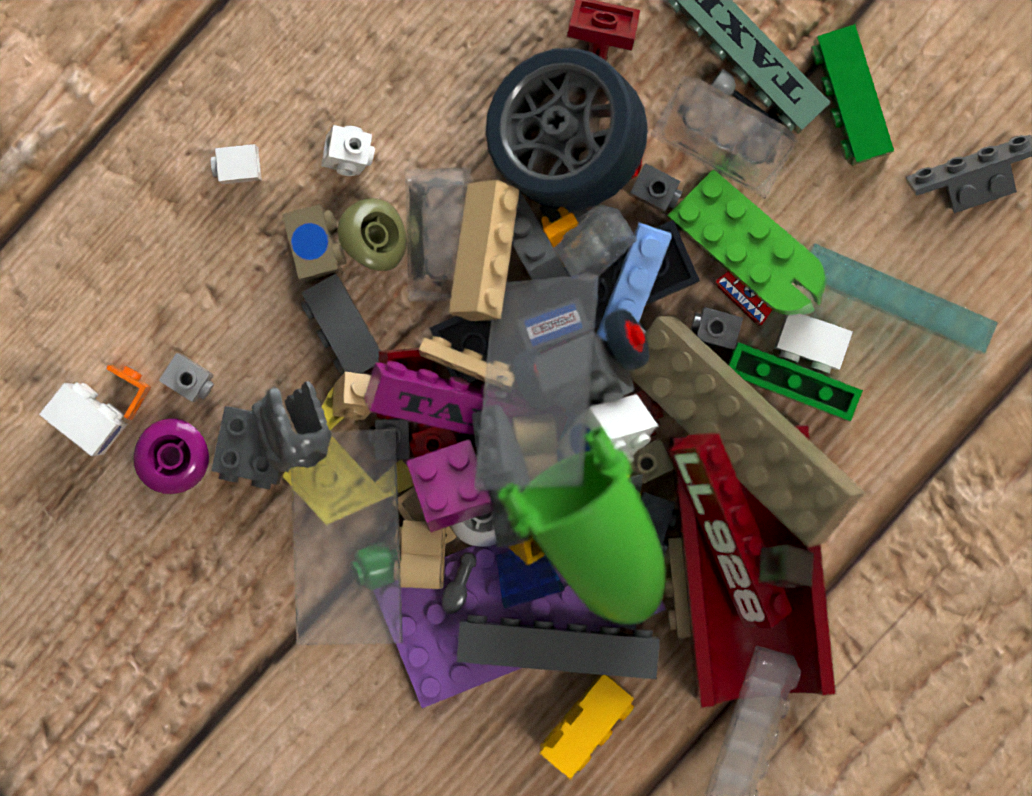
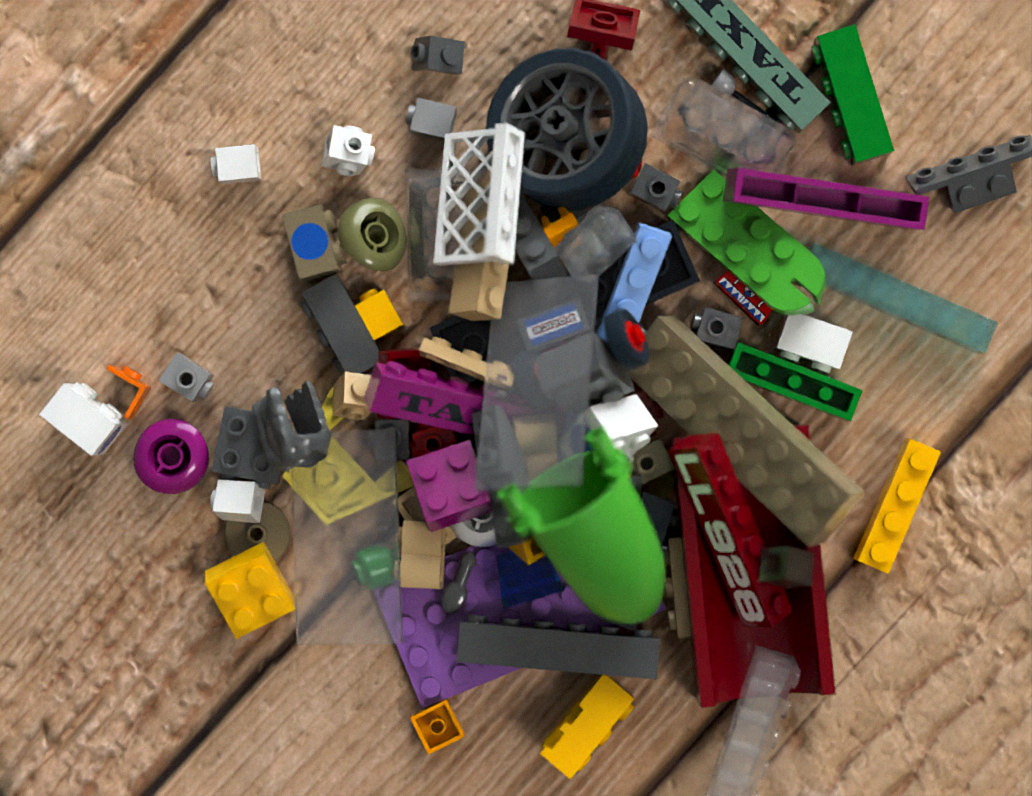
(238, 501): none -> white brick
(249, 590): none -> yellow brick
(274, 527): none -> dark tan plate
(378, 314): none -> yellow brick
(431, 119): none -> light grey brick
(437, 55): none -> dark grey bracket
(437, 726): none -> light orange piece
(500, 195): none -> white fence
(825, 199): none -> magenta brick
(897, 505): none -> yellow brick

